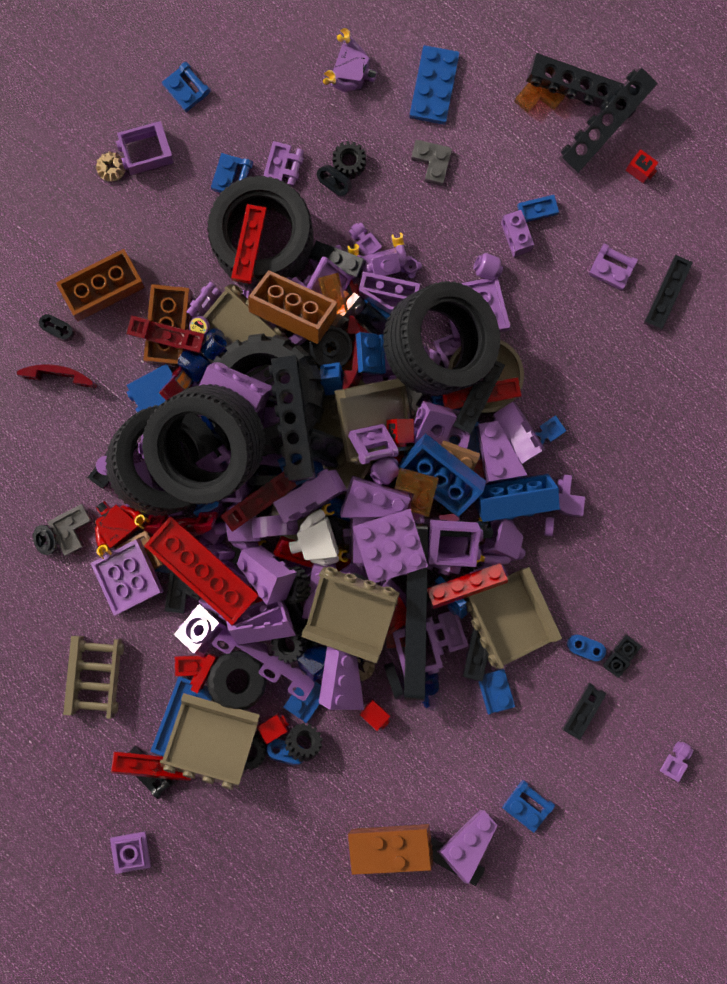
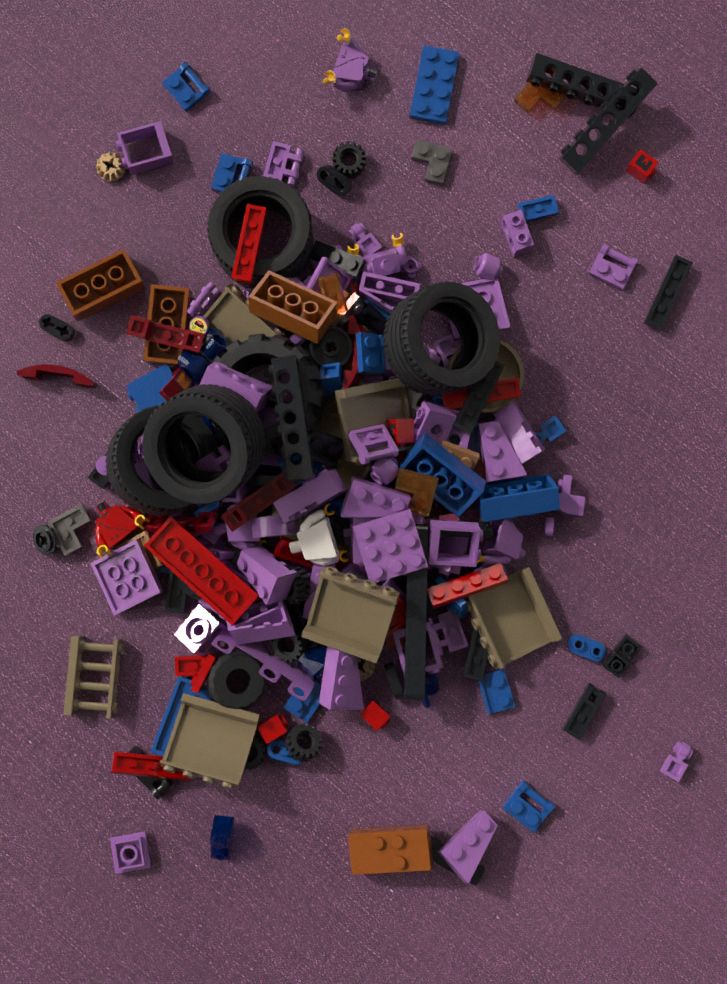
(222, 837): none -> clear blue slope

